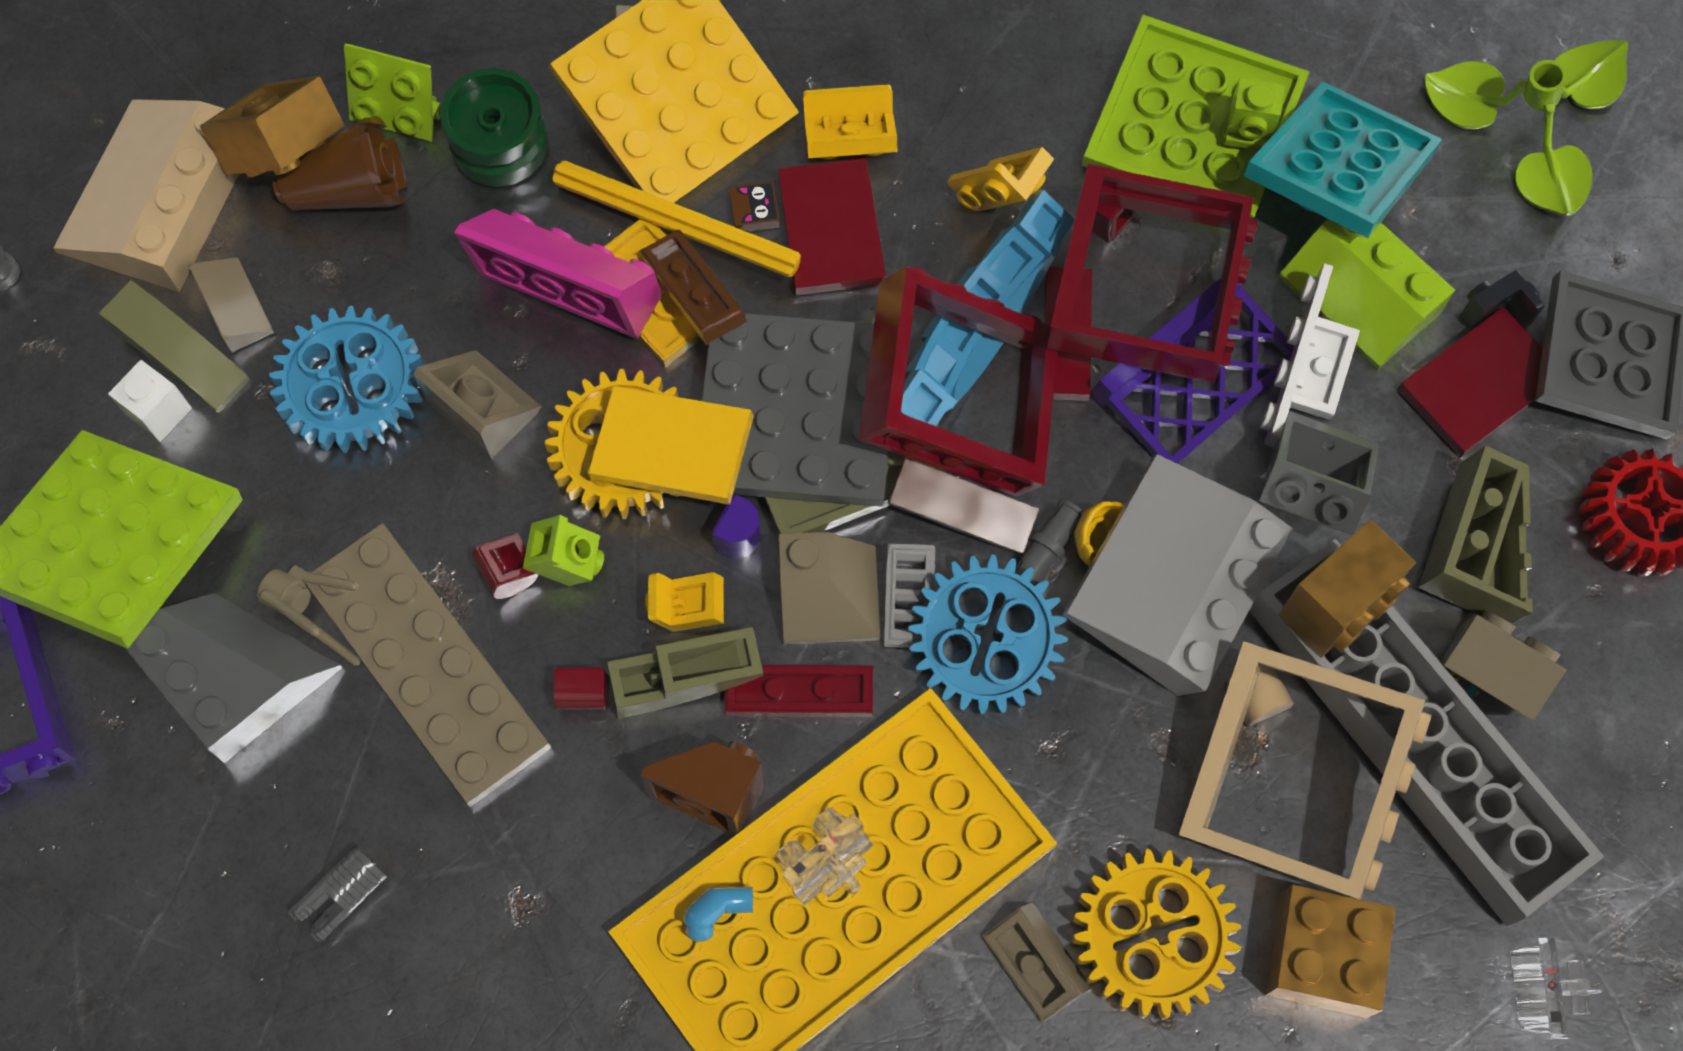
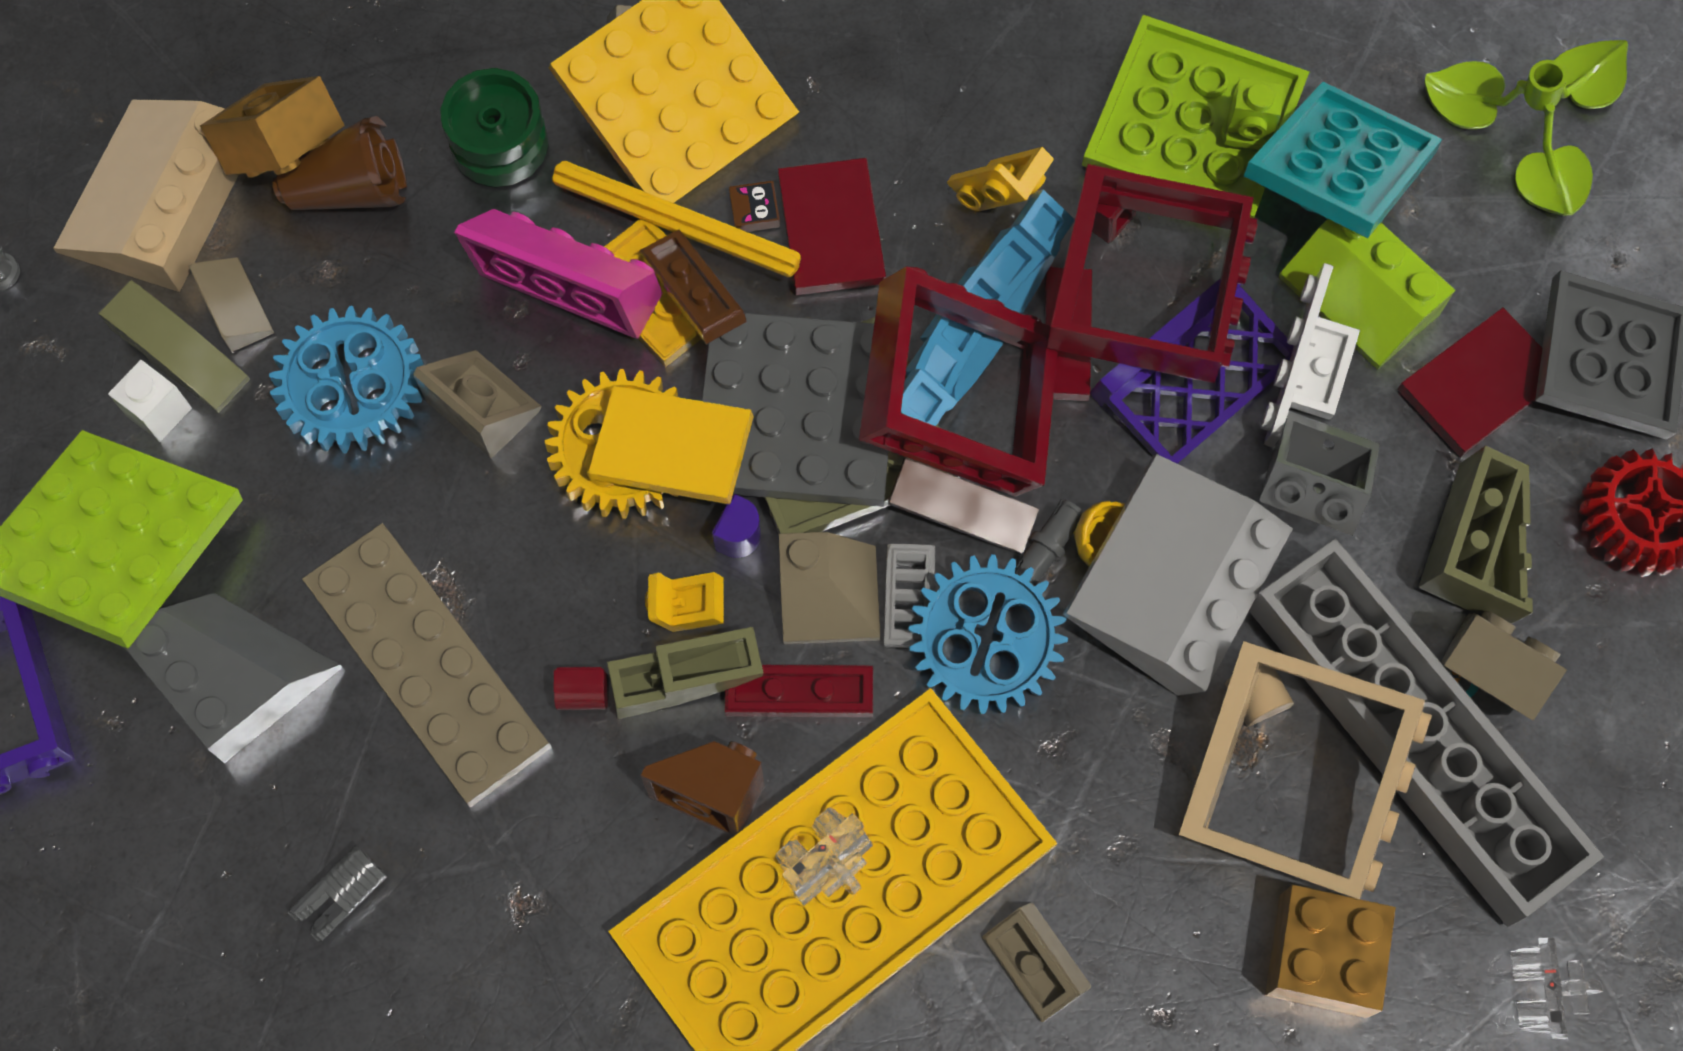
(288, 596): dark tan plant -> none
(392, 90): lime hinge -> none
(502, 566): dark red brick -> none
(563, 551): lime brick -> none
(711, 906): dark azure arm -> none
(849, 121): yellow bracket -> none
(1173, 977): yellow gear -> none
(1348, 590): pearl gold brick -> none
(1510, 292): black bracket -> none

